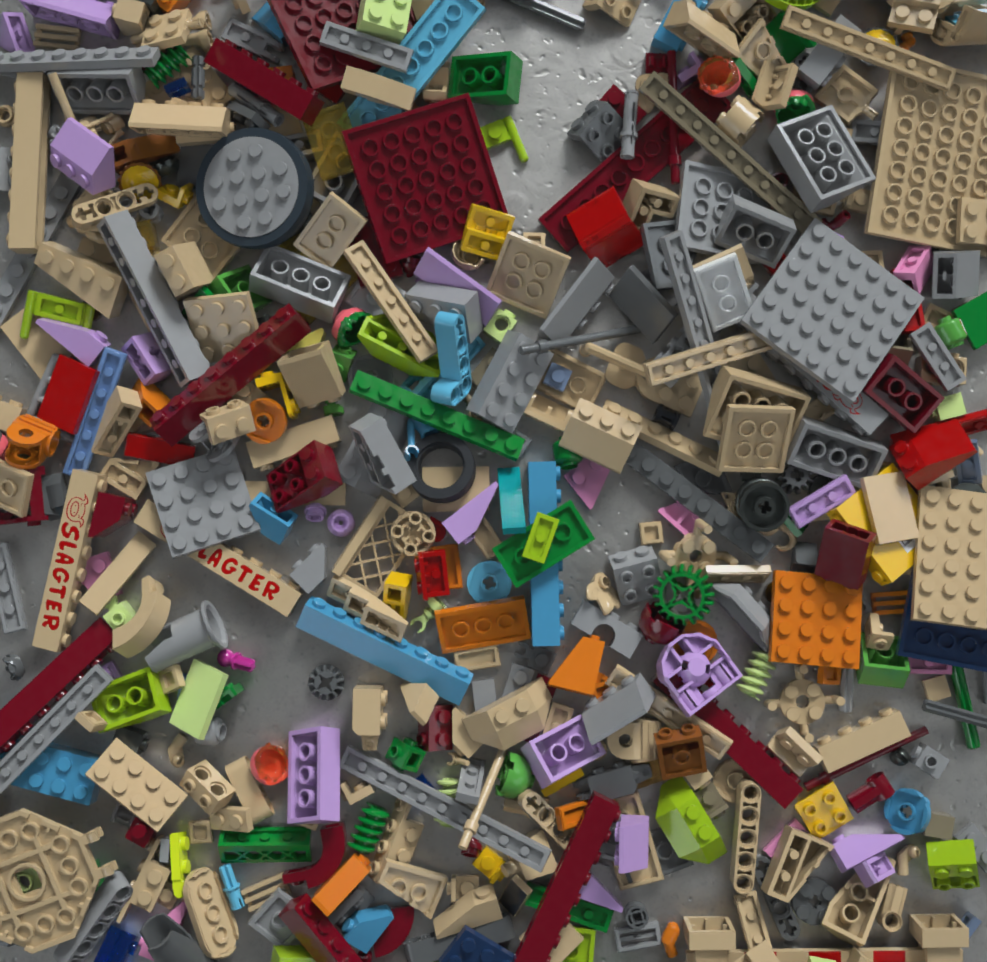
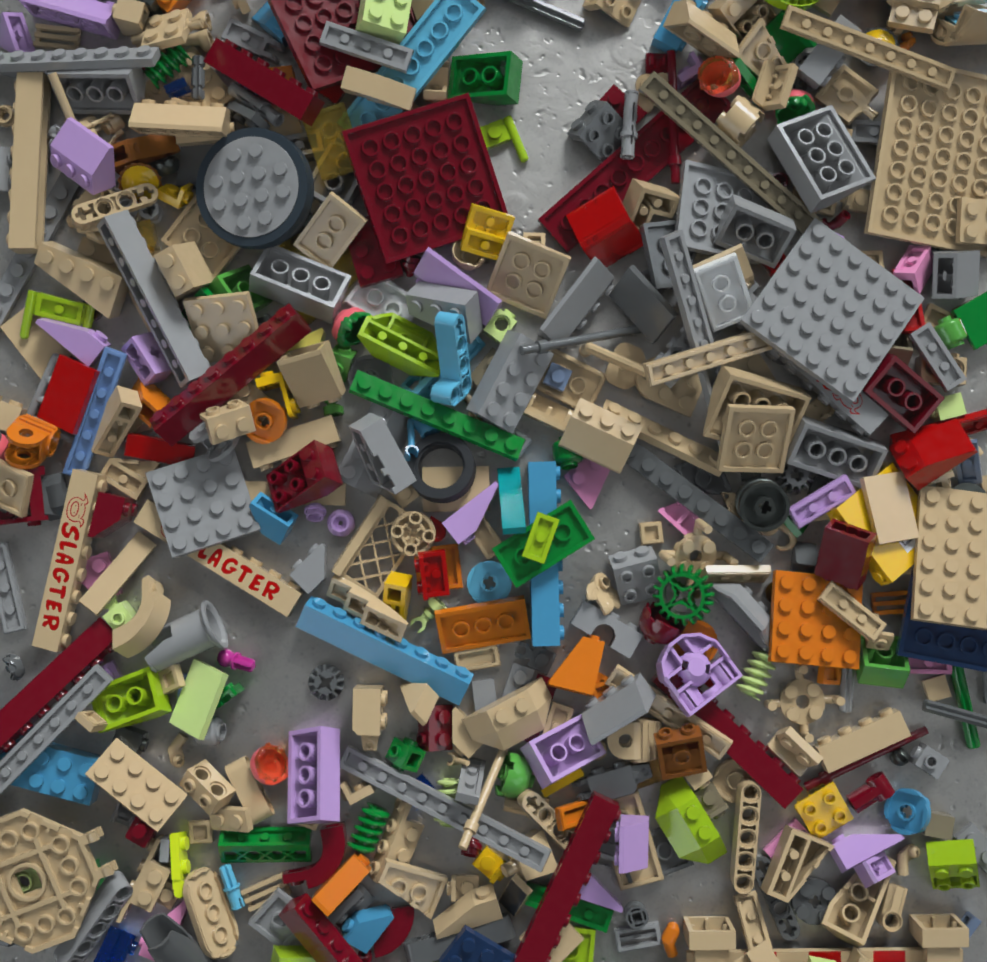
(390, 301): tan plate -> none
(666, 416): black bush -> none
(851, 611): none -> tan tile

